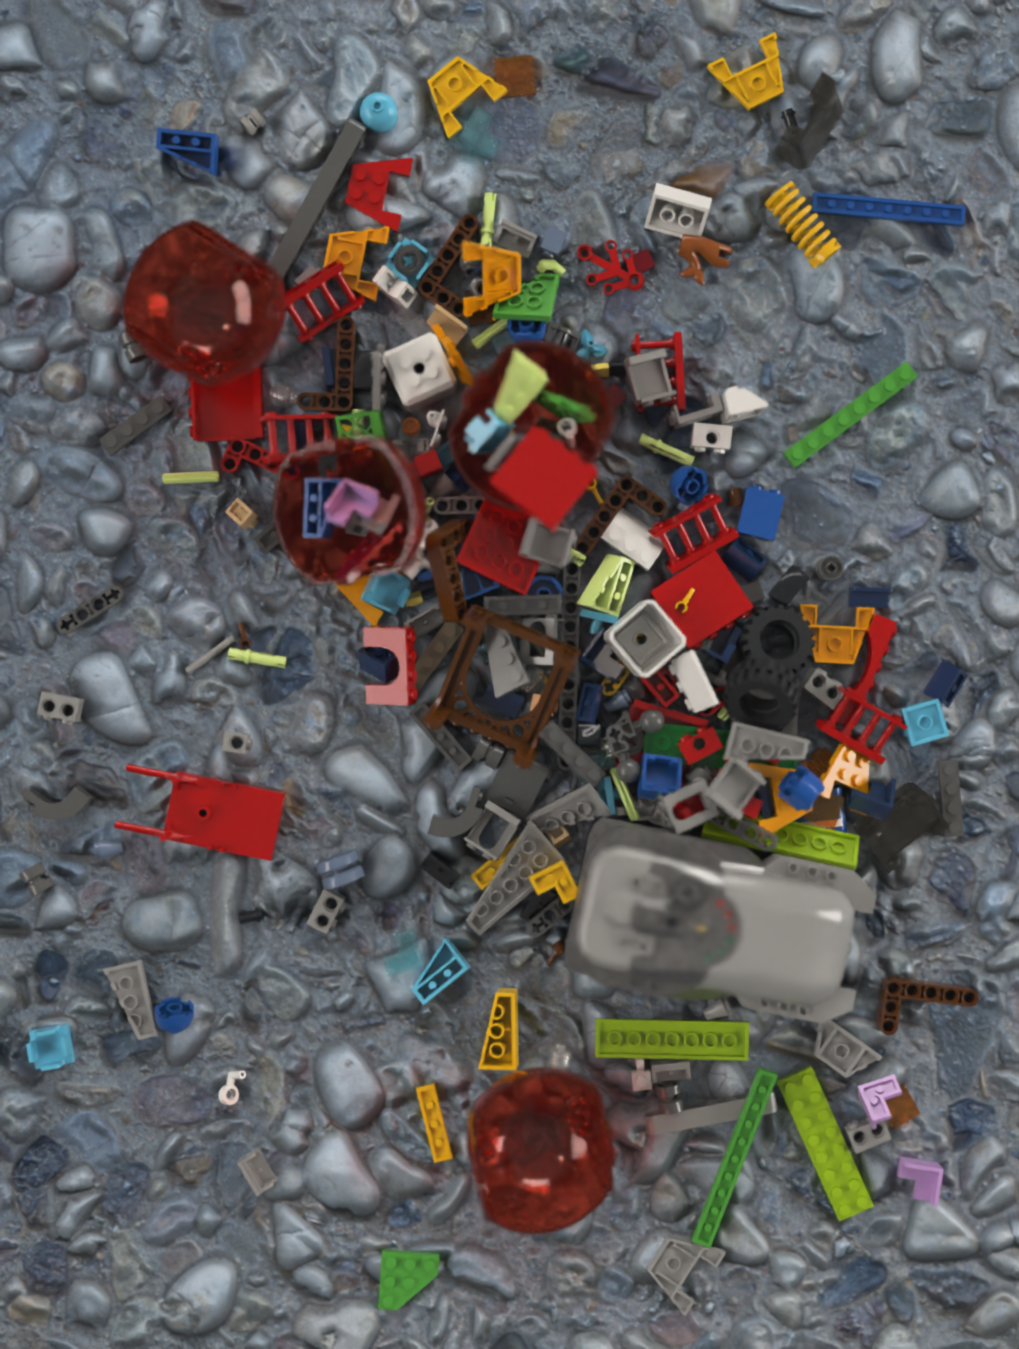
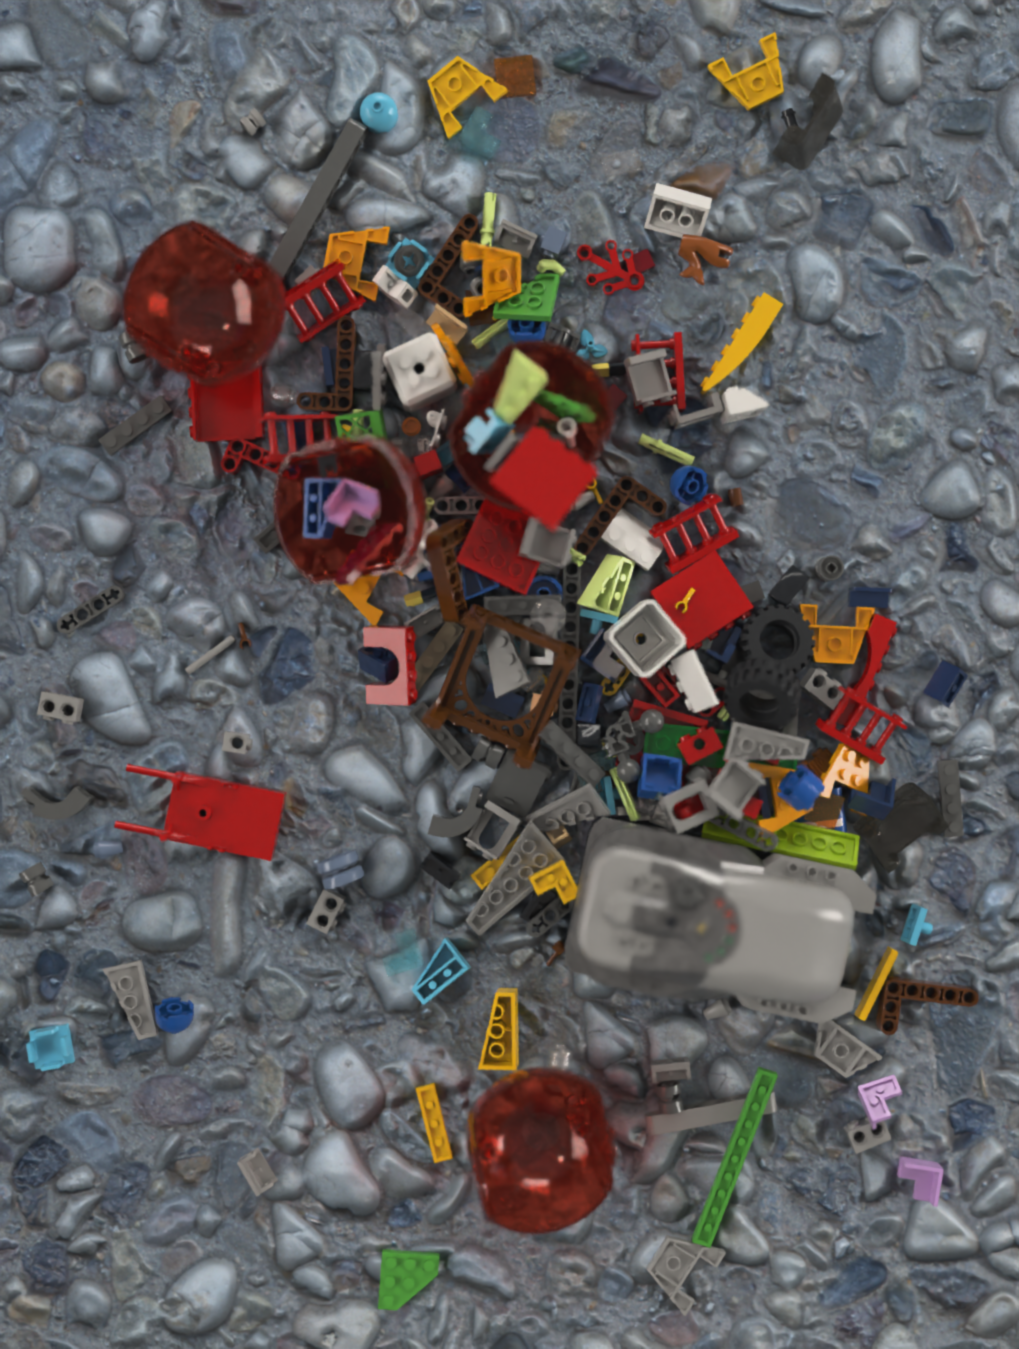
(191, 147): blue wedge -> none
(191, 477): yellowish green axle -> none
(233, 1093): white plate -> none
(242, 514): tan tile -> none
(249, 656): yellowish green pin -> none
(251, 916): black pin -> none
(369, 187): red wing -> none
(382, 516): light grey panel -> none
(387, 591): medium azure panel -> none
(557, 620): none -> clear piece
(586, 498): none -> light grey cone
(641, 1077): white plate -> none
(671, 1039): lime plate -> none
(721, 433): white brick -> none
(744, 340): none -> yellow slope
(744, 559): dark blue panel -> none
(760, 513): blue panel -> none
(778, 202): yellow piece -> none
(824, 1143): lime plate -> none
(850, 414): bright green plate -> none
(876, 983): none -> yellow tile
(888, 209): blue plate -> none
(901, 1108): clear orange piece -> none
(915, 925): none -> medium azure tile
(924, 722): medium azure panel -> none

